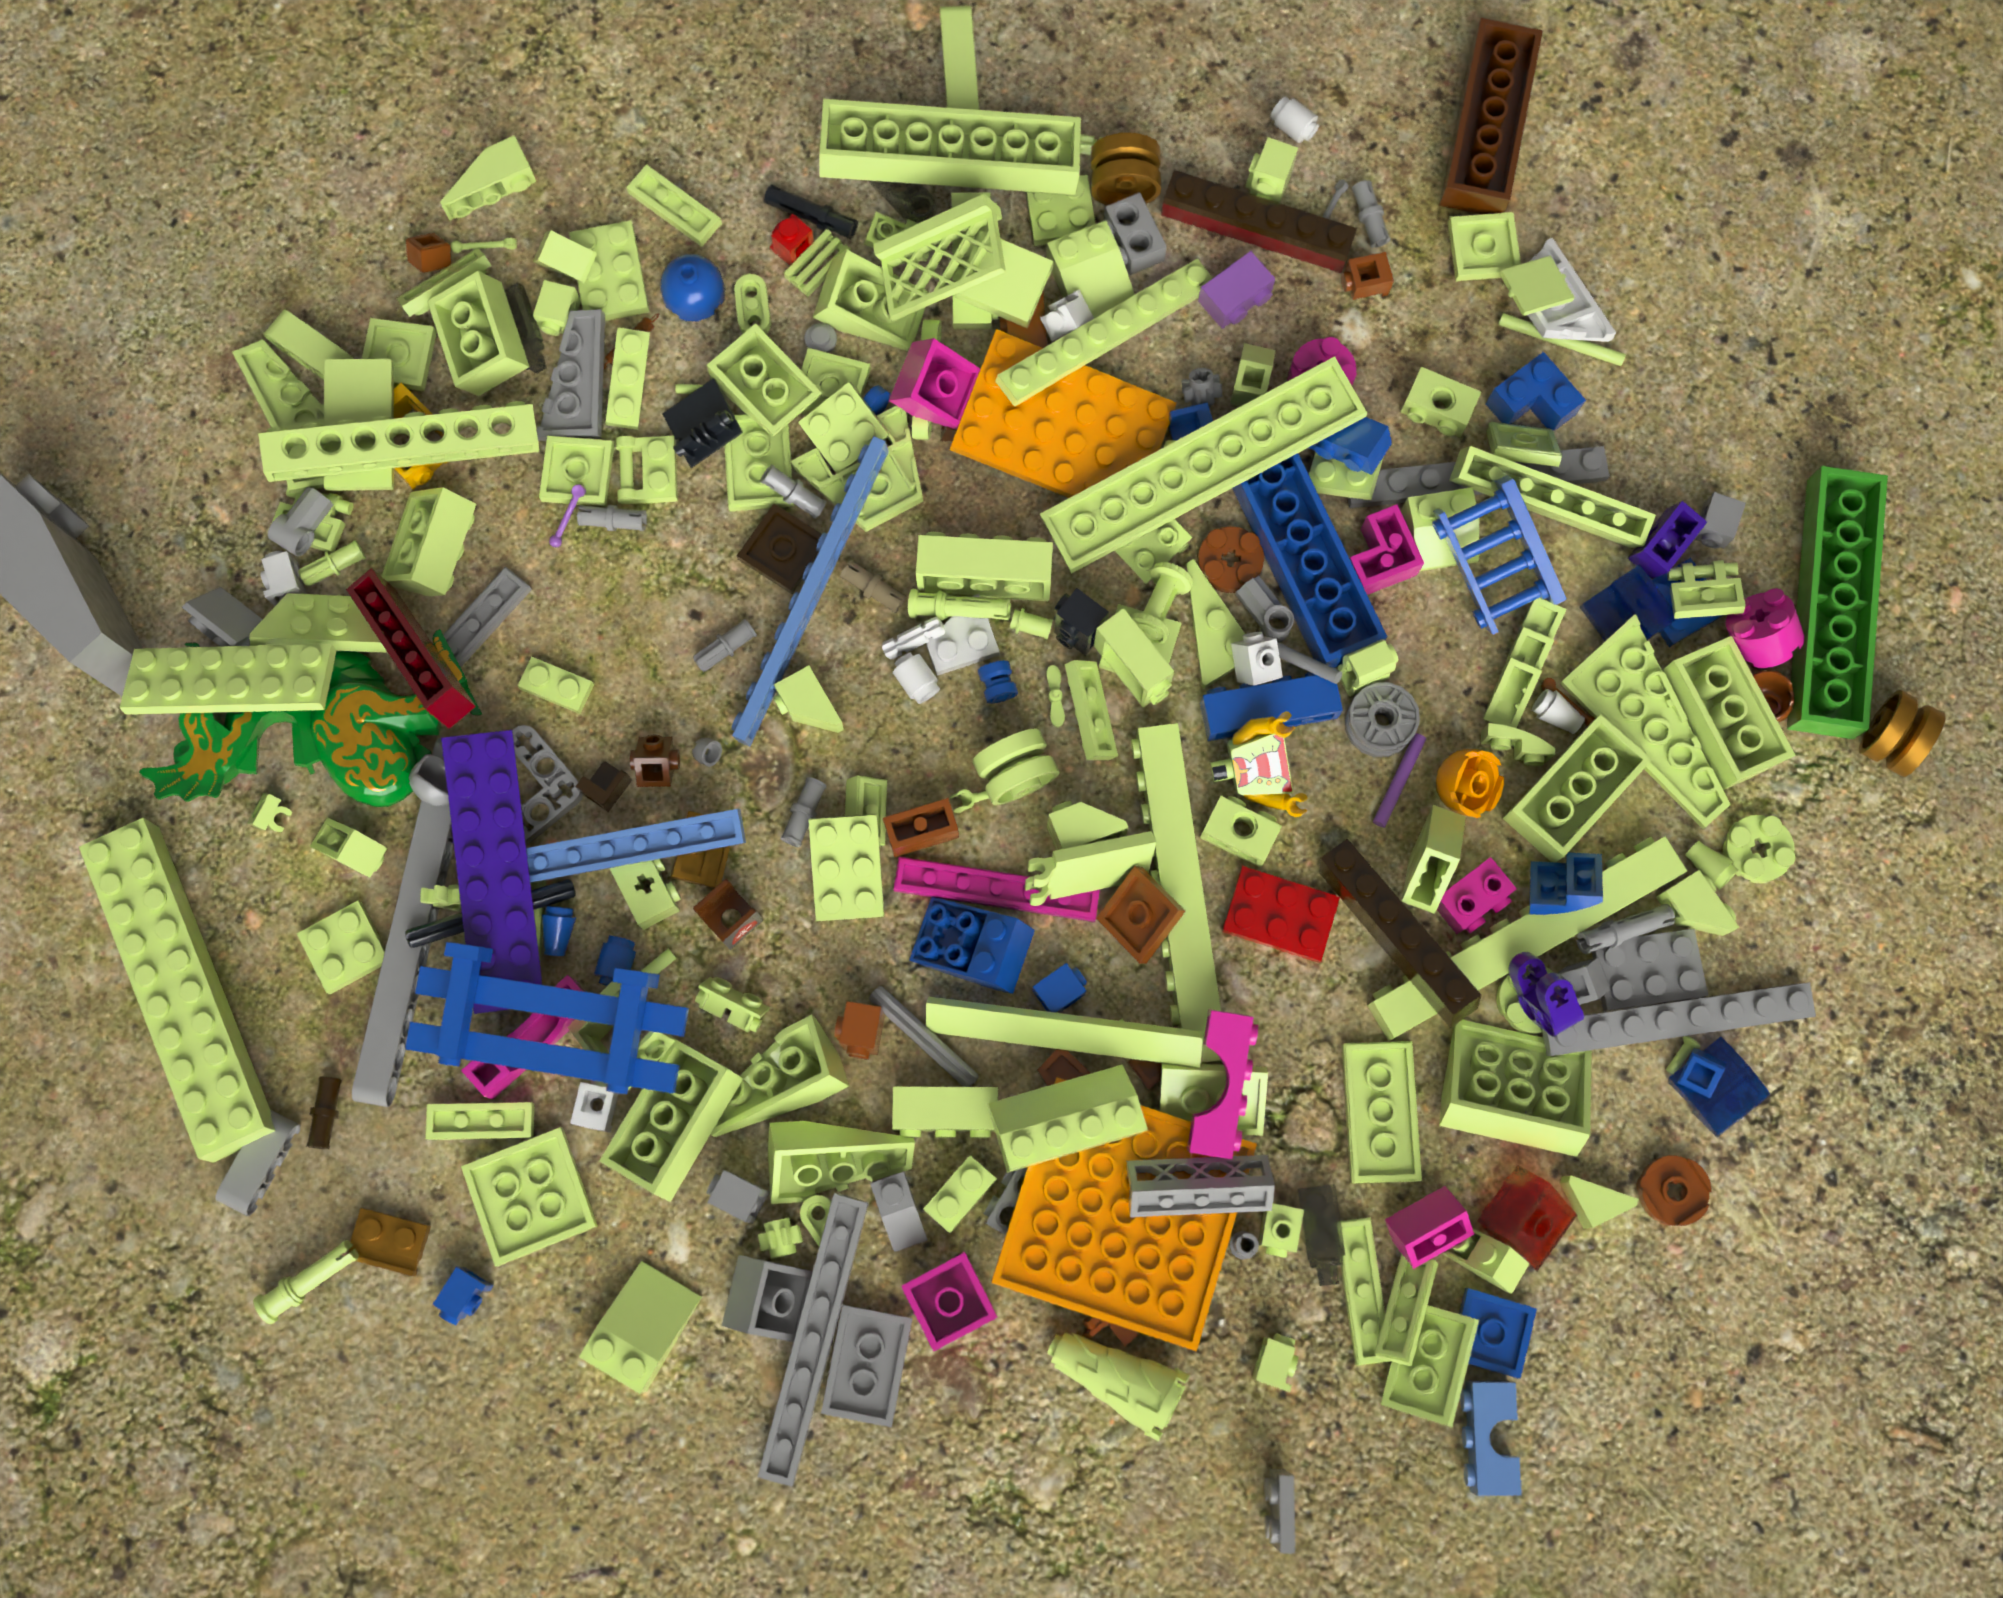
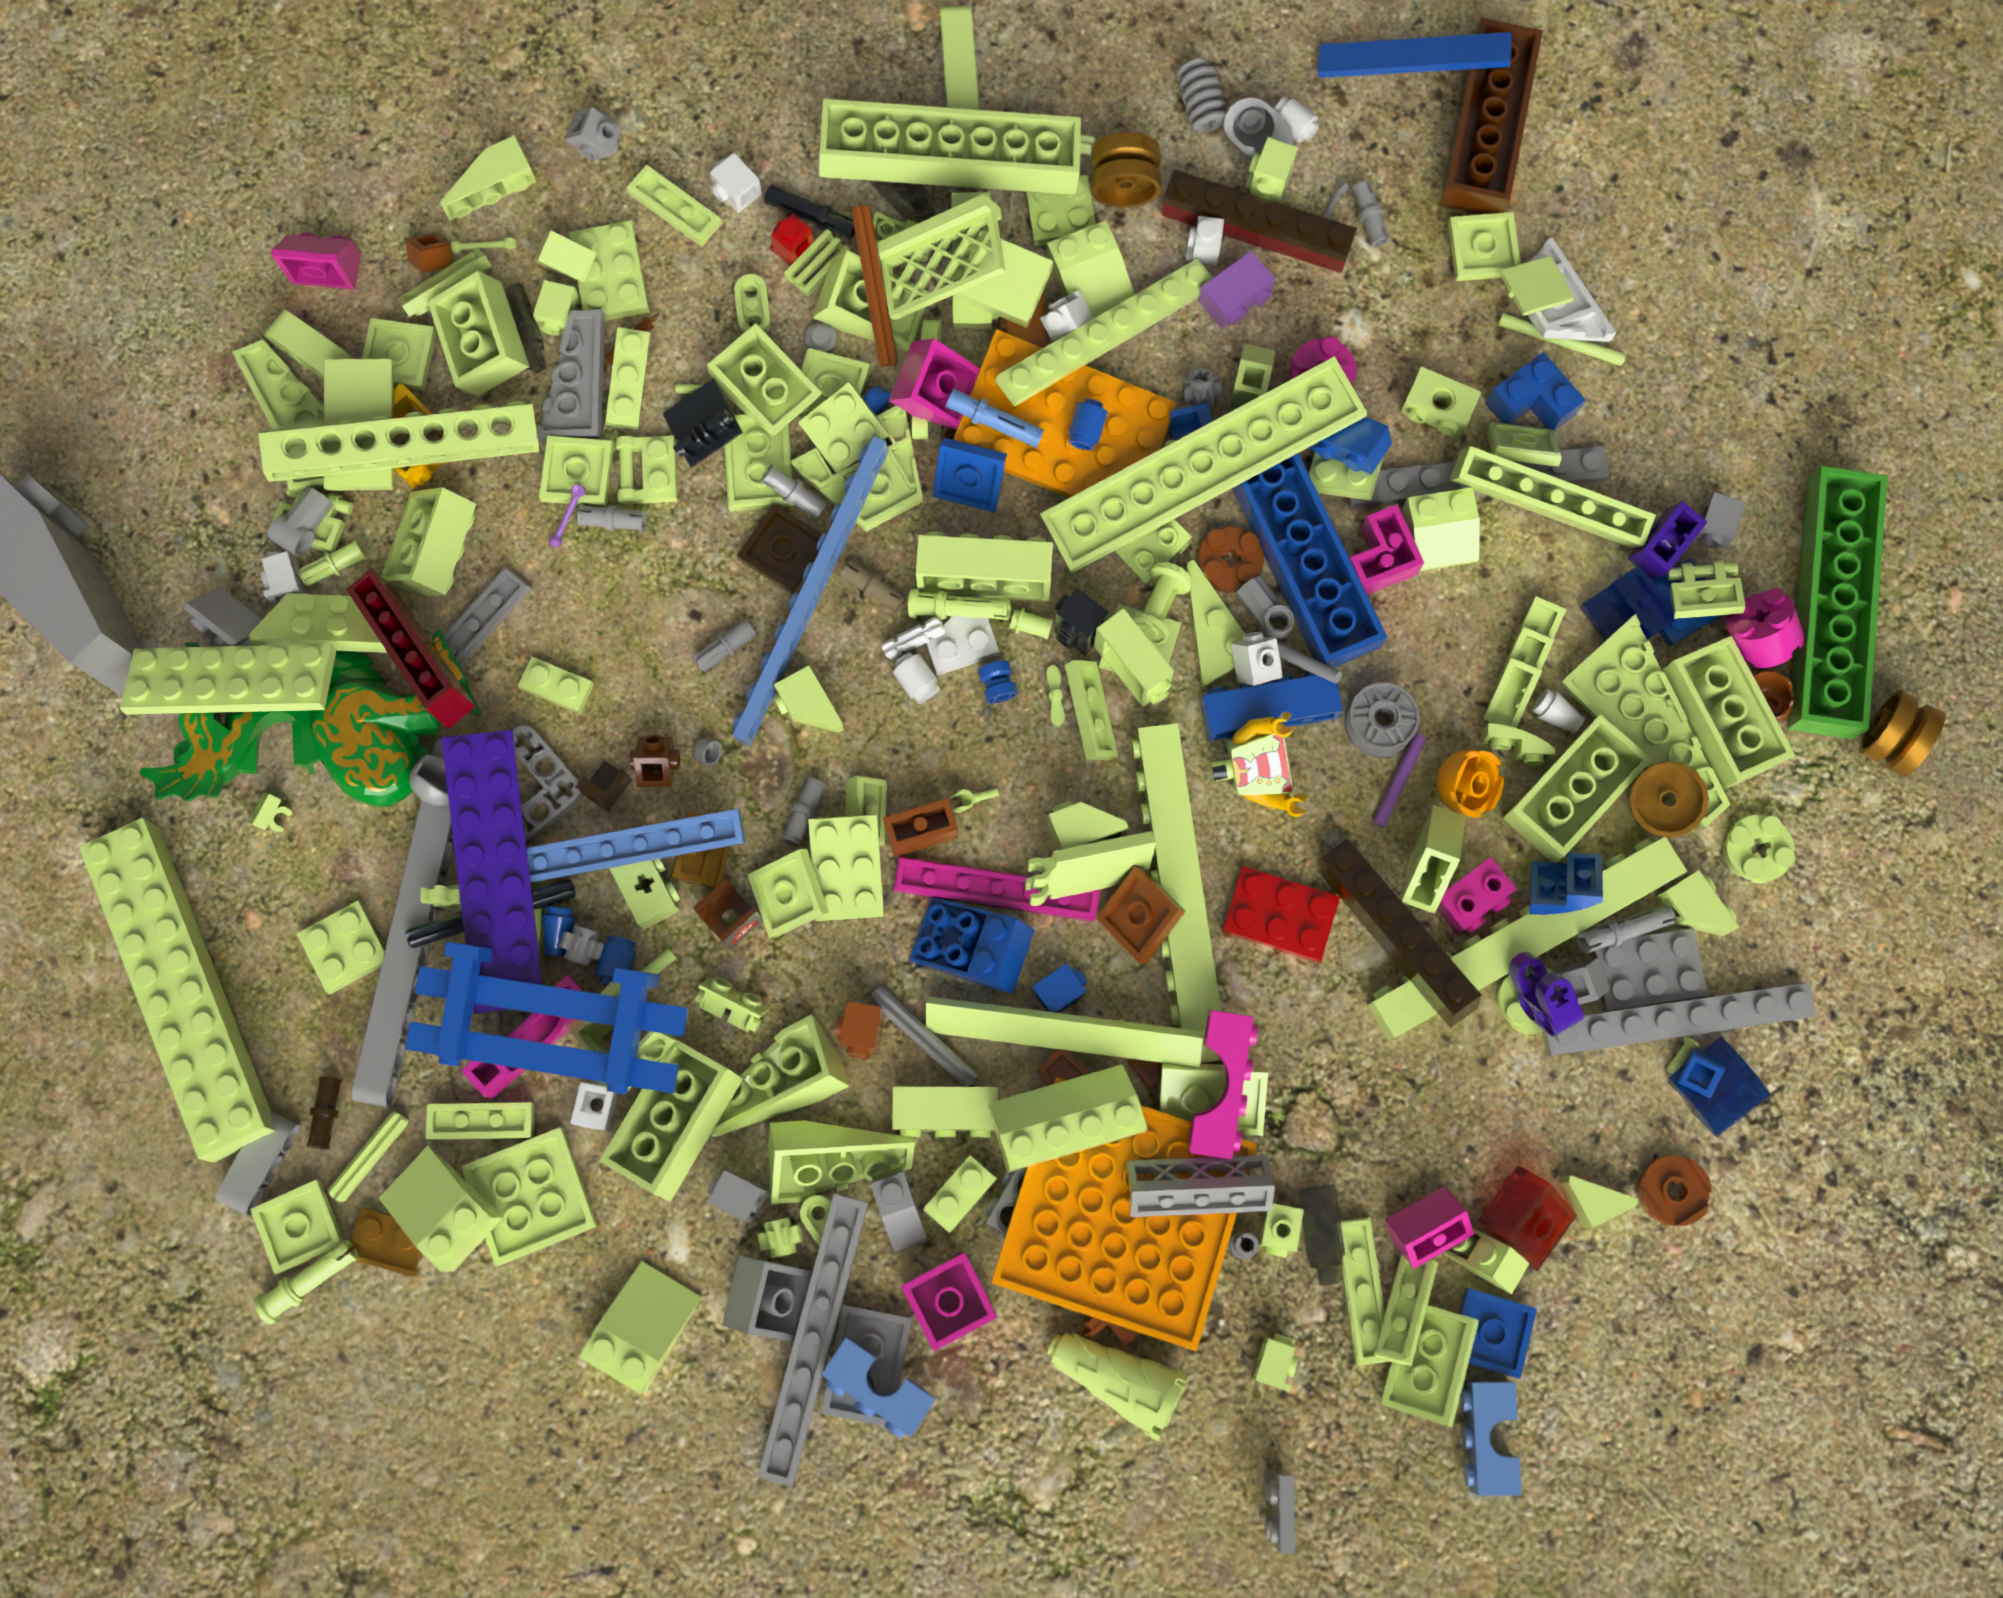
(297, 1227): none -> yellowish green plate
(318, 260): none -> dark pink slope
(349, 847): yellowish green slope -> none
(368, 1156): none -> yellowish green axle
(439, 1210): none -> yellowish green slope
(461, 1295): blue brick -> none
(581, 945): none -> light grey gear
(593, 134): none -> light grey brick
(692, 287): blue cylinder -> none
(735, 183): none -> white brick
(788, 893): none -> yellowish green plate
(849, 1374): none -> medium blue arch
(874, 285): none -> dark orange axle
(969, 475): none -> blue plate
(995, 418): none -> medium blue pin
(1015, 766): yellowish green wheel -> none
(1087, 424): none -> blue brick
(1140, 232): light grey brick -> none
(1201, 95): none -> light grey piece
(1205, 241): none -> white brick
(1221, 832): yellowish green brick -> none
(1252, 122): none -> light grey piece
(1367, 666): yellowish green brick -> none
(1374, 270): dark orange brick -> none
(1381, 1112): yellowish green tile -> none
(1415, 55): none -> blue tile
(1513, 1092): yellowish green slope -> none
(1532, 557): fence -> none
(1550, 684): dark orange hinge -> none
(1672, 778): none -> pearl gold wheel
(1711, 863): yellowish green cone -> none

